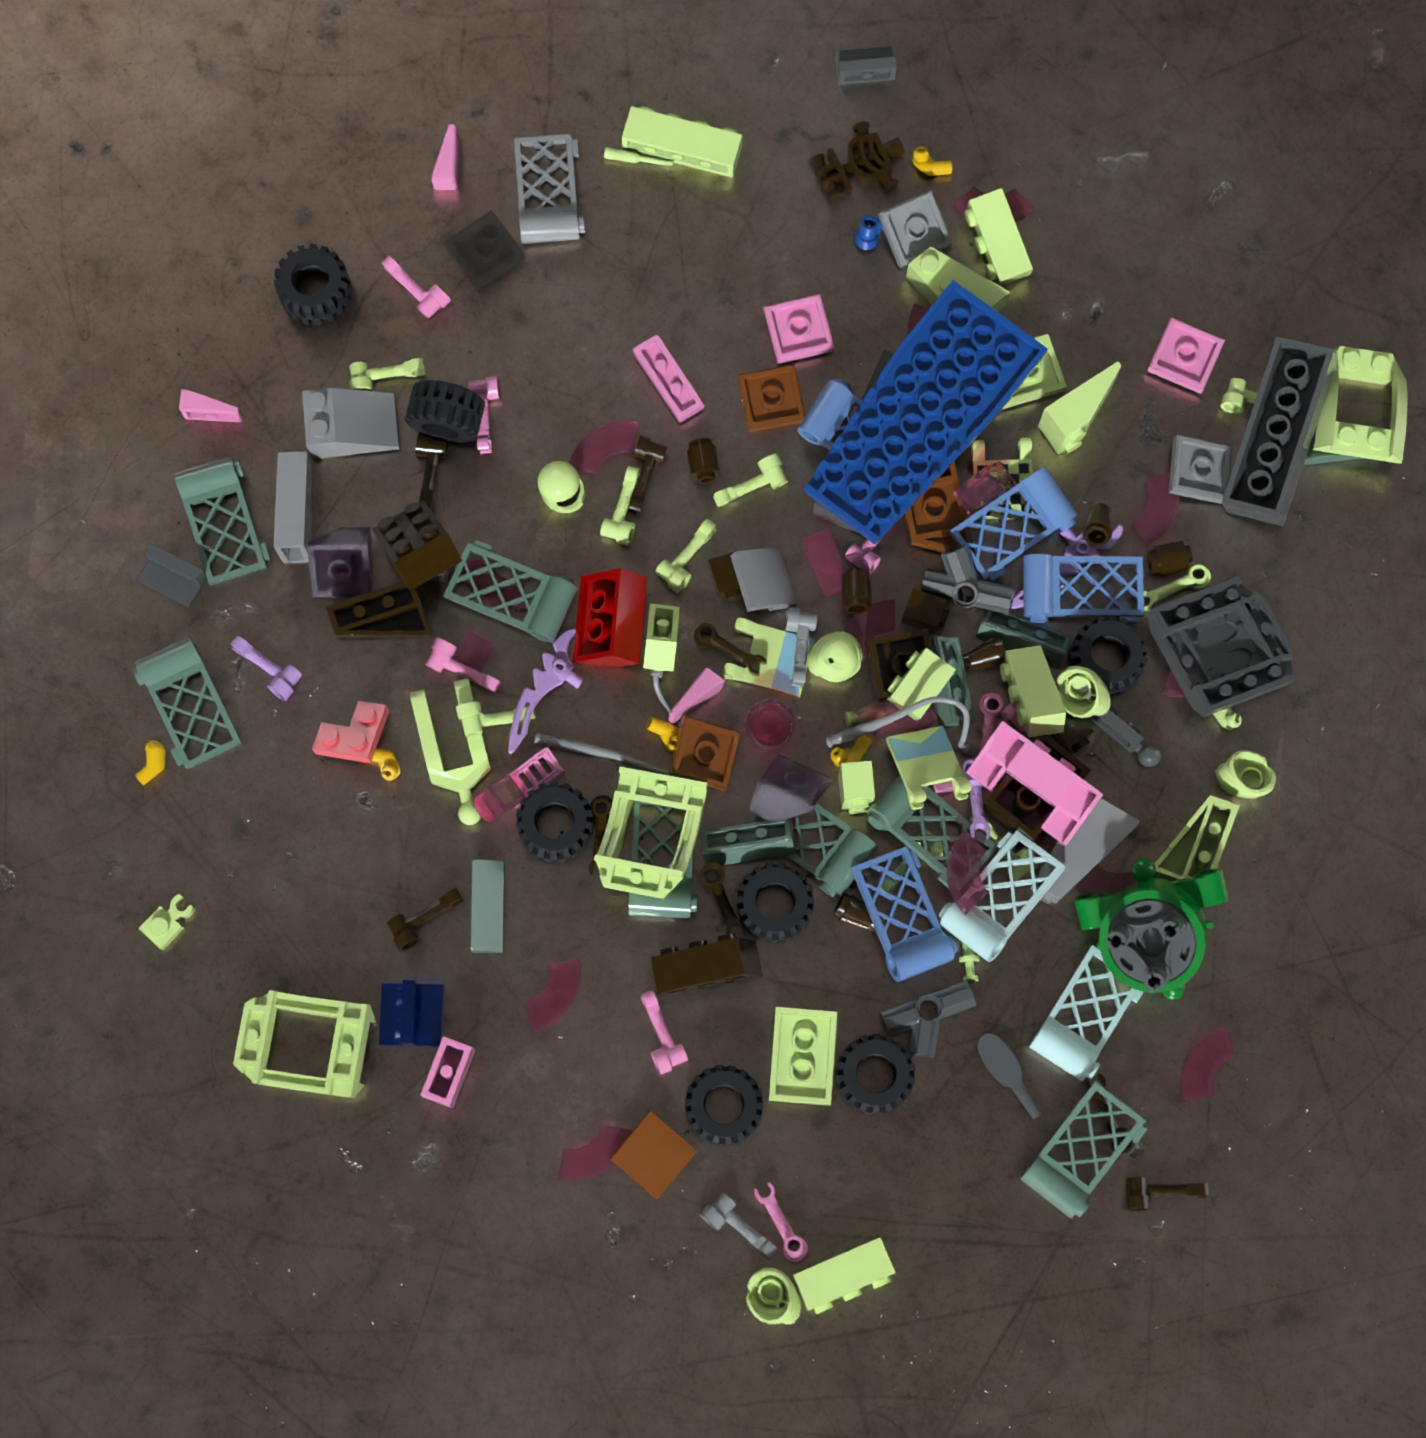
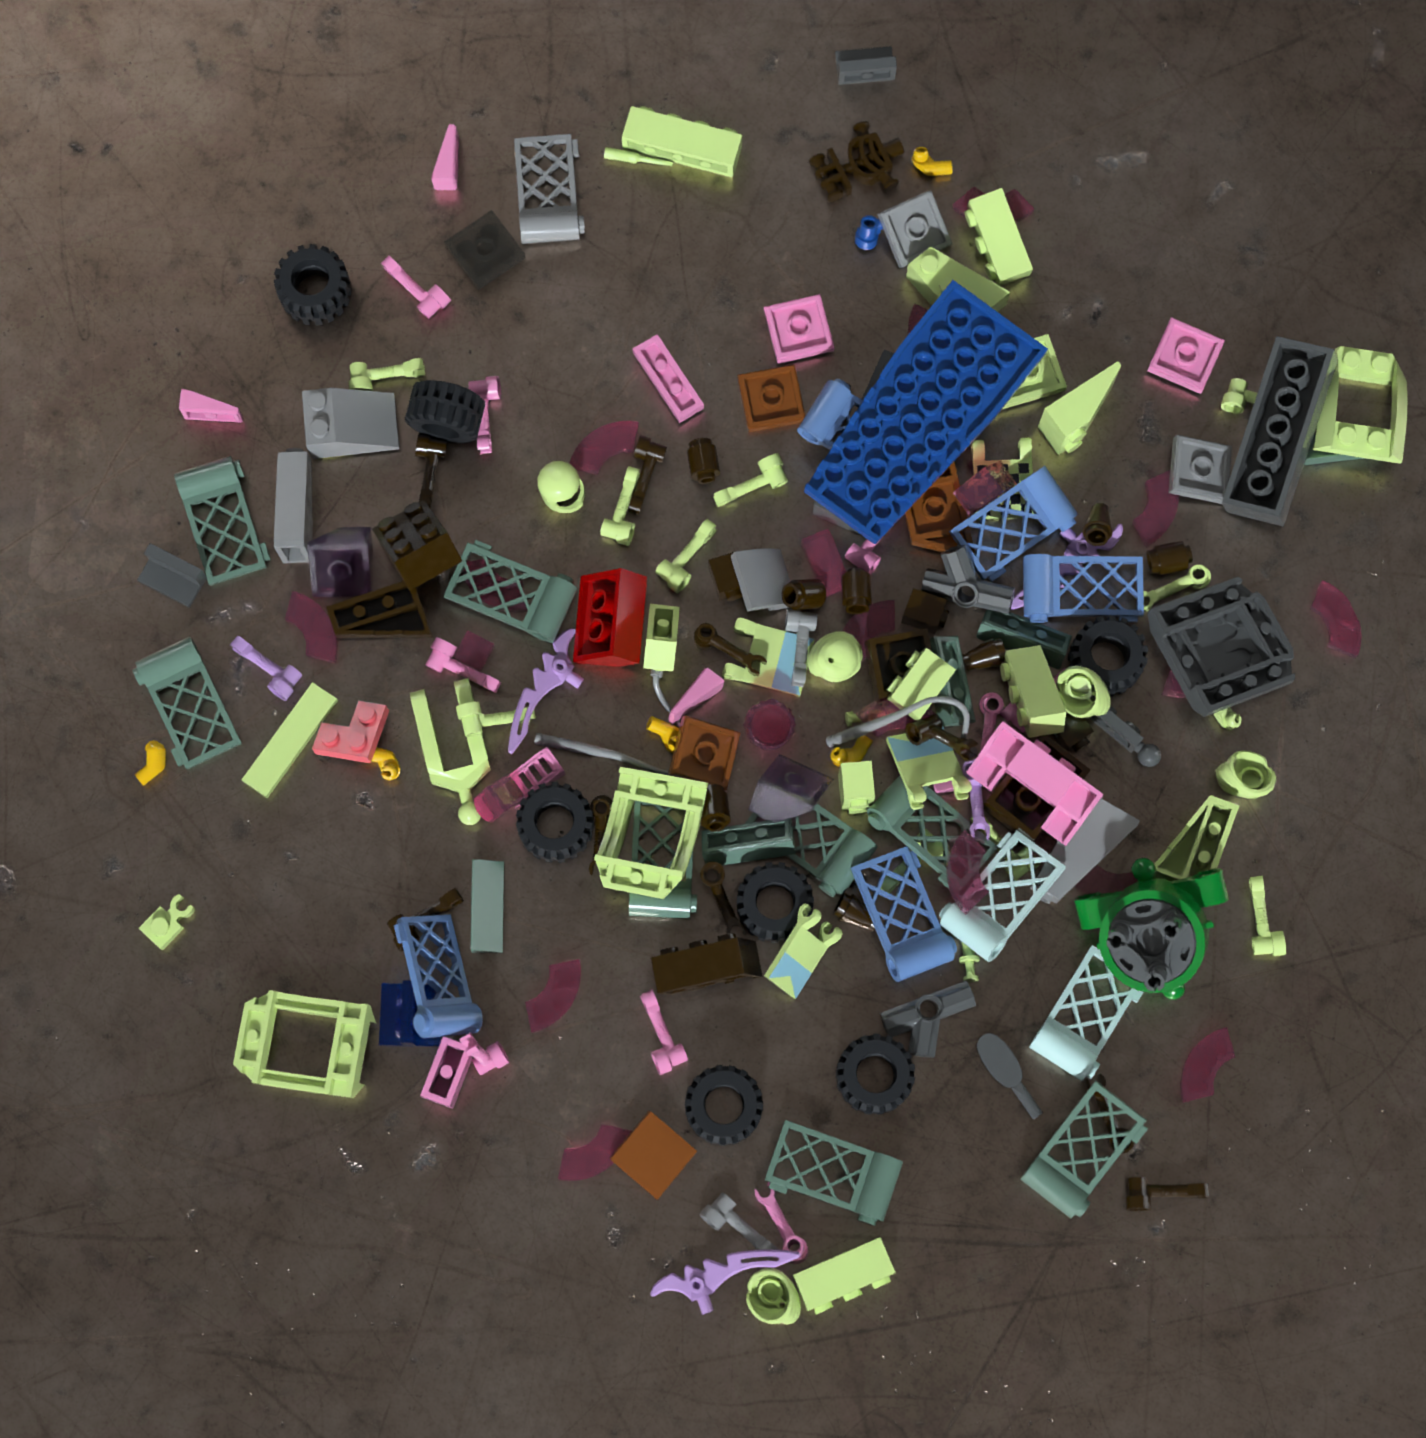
(289, 740): none -> yellowish green tile
(315, 626): none -> clear pink tile
(446, 1015): none -> medium blue piece
(484, 1059): none -> bright pink brick
(701, 1284): none -> lavender piece
(716, 809): none -> dark brown brick
(801, 952): none -> yellowish green flag
(803, 1056): yellowish green plate -> none
(804, 594): none -> dark brown brick
(875, 1179): none -> sand green piece
(930, 728): none -> dark brown brick
(1266, 941): none -> yellowish green brick
(1340, 619): none -> clear pink tile

